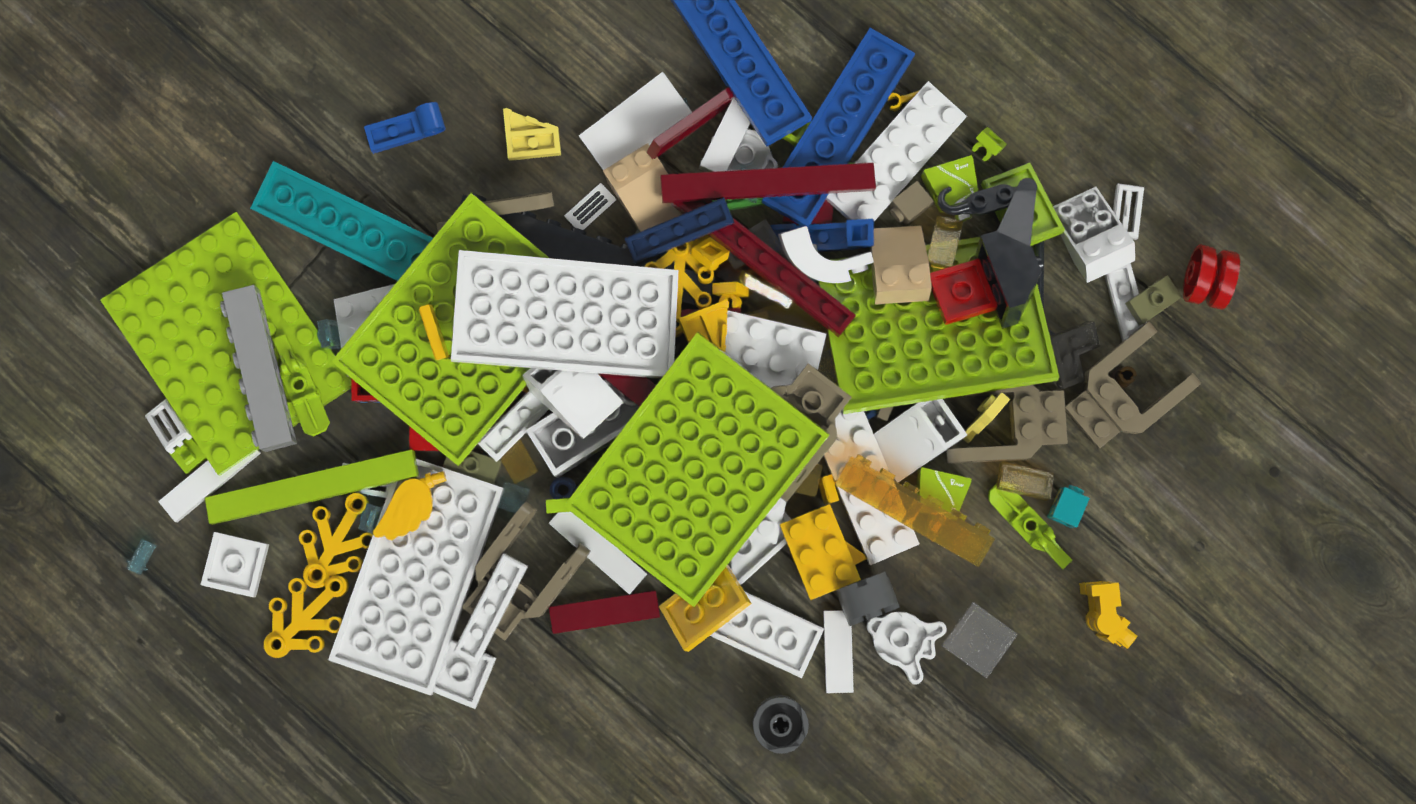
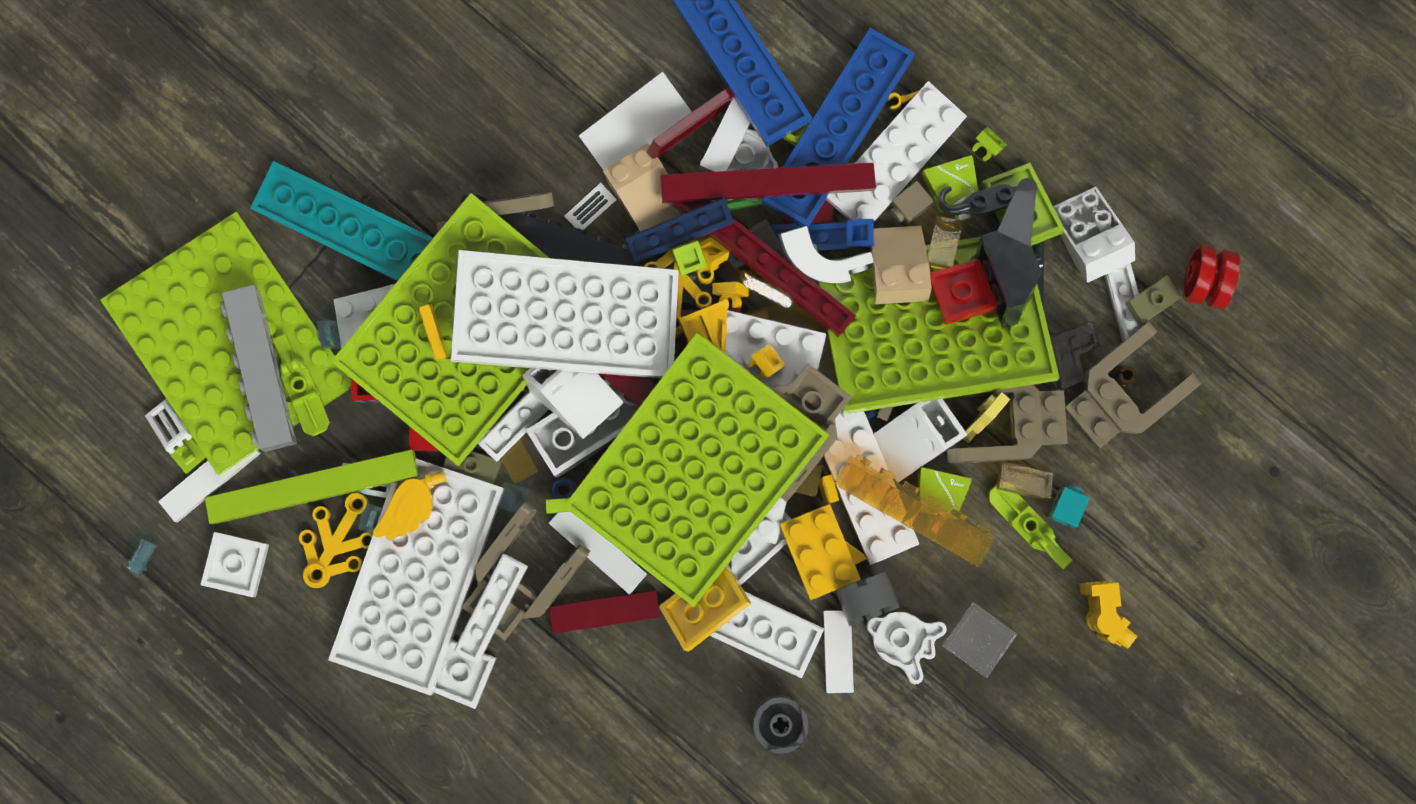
(302, 618): yellow plant -> none
(406, 128): blue plate -> none
(529, 137): light yellow wing -> none
(689, 257): none -> lime tile
(767, 360): none -> yellow tile
(1137, 210): white tile -> none

